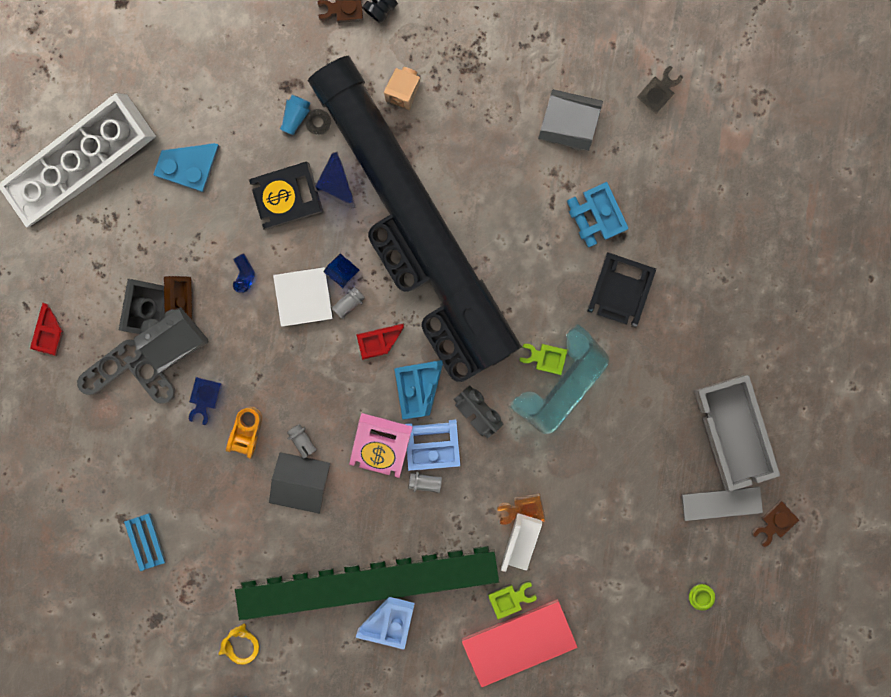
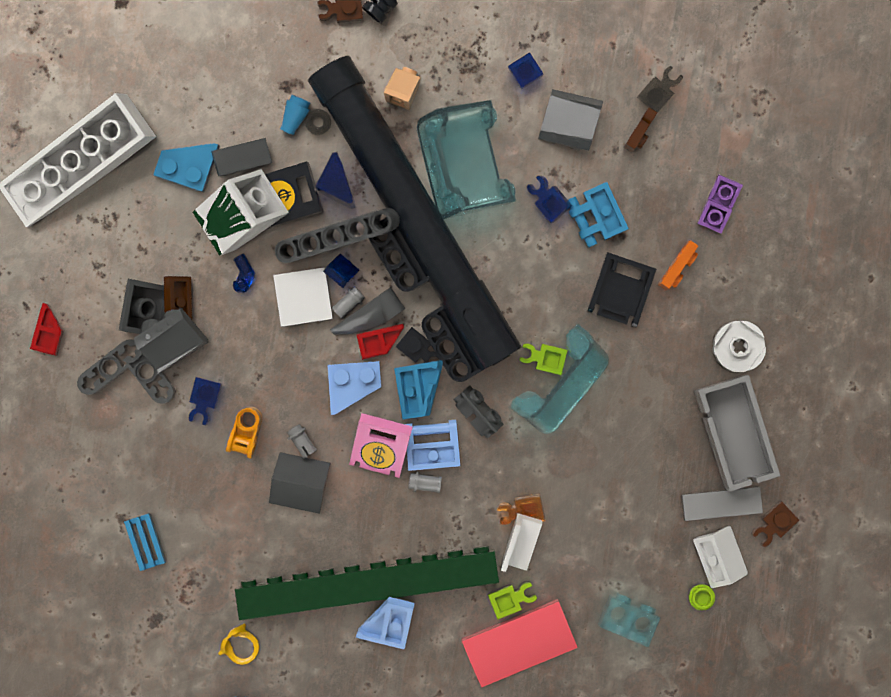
(239, 211): none -> white slope
(241, 157): none -> dark grey slope
(347, 231): none -> dark grey beam
(352, 383): none -> light blue wing
(371, 315): none -> dark grey piece
(415, 346): none -> black plate
(462, 159): none -> clear light blue windscreen
(525, 70): none -> clear blue plate
(551, 201): none -> clear blue plate
(626, 625): none -> clear light blue brick
(638, 136): none -> reddish brown plate
(673, 274): none -> orange plate
(719, 203): none -> medium lavender slope
(720, 557): none -> white panel
(724, 348): none -> white plate

